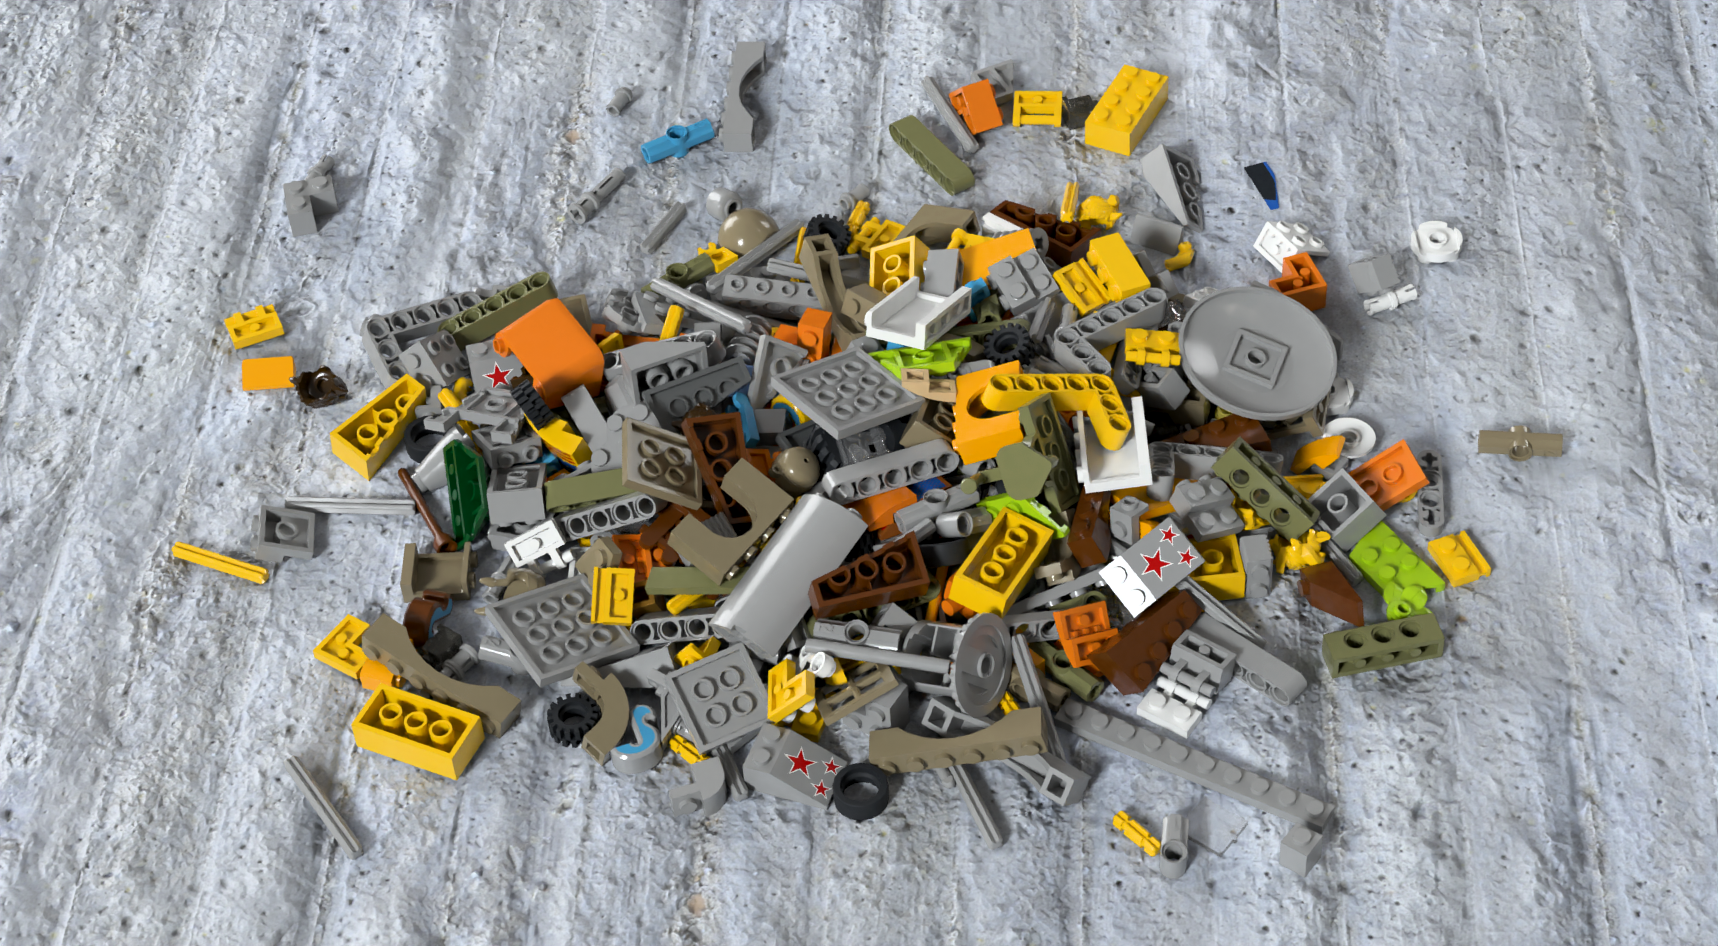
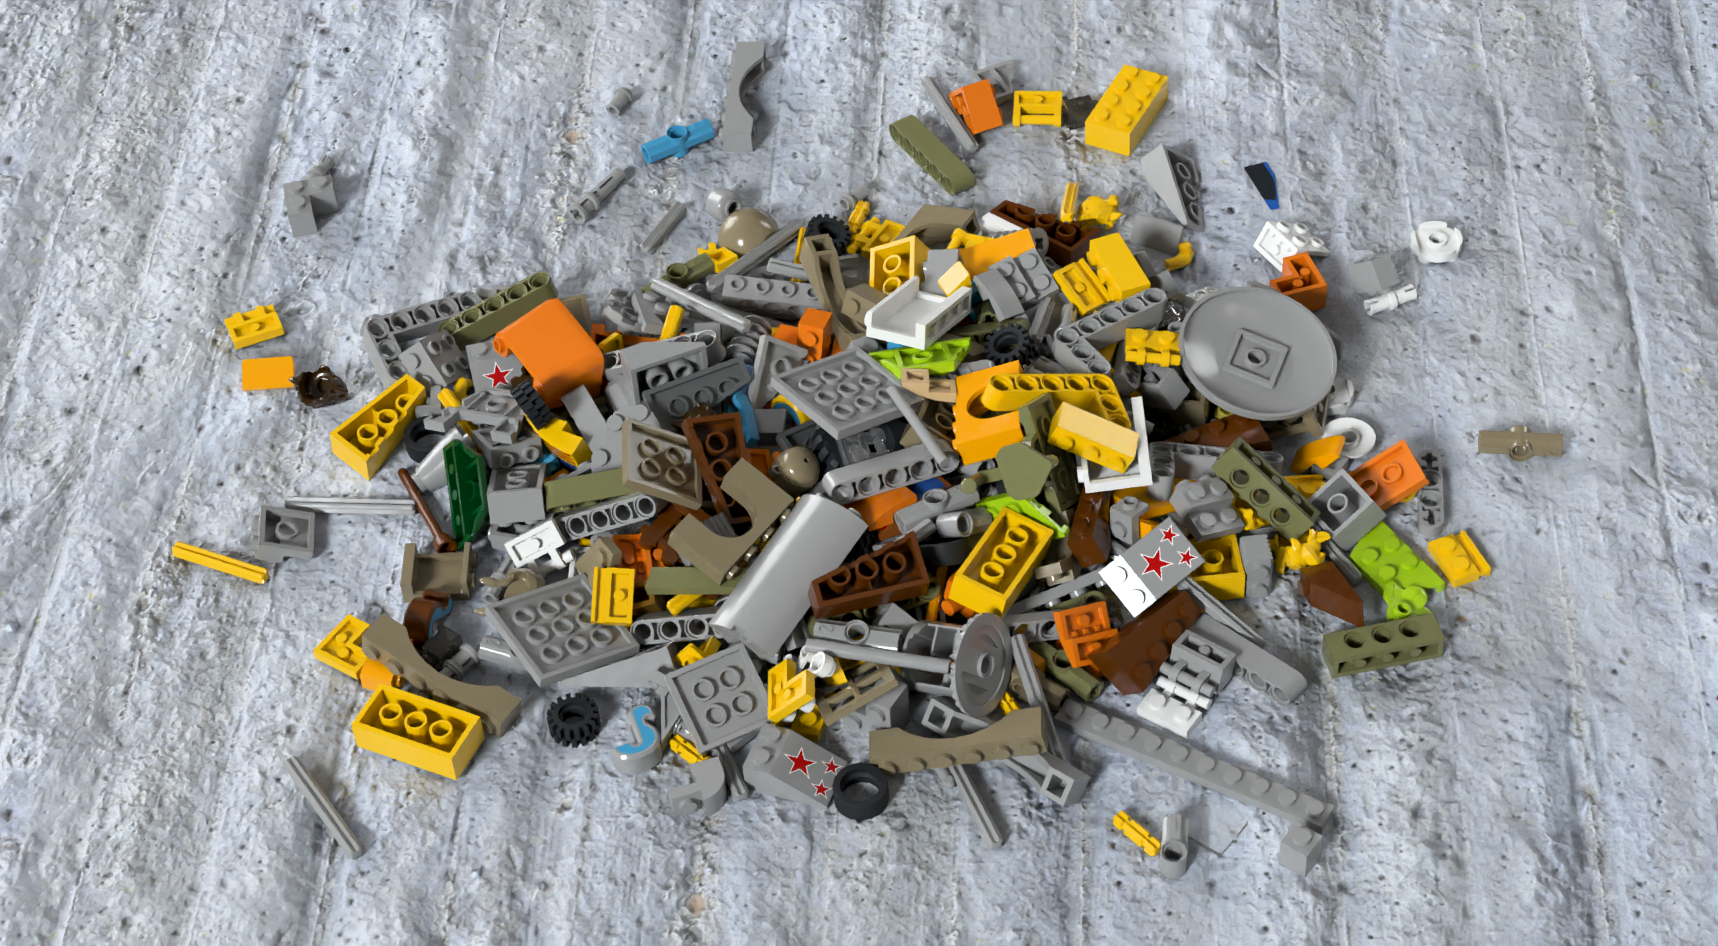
(614, 711): dark tan arch -> none
(918, 426): none -> light grey bar
(954, 279): none -> yellow slope
(999, 292): none -> light grey slope
(1093, 437): none -> yellow brick

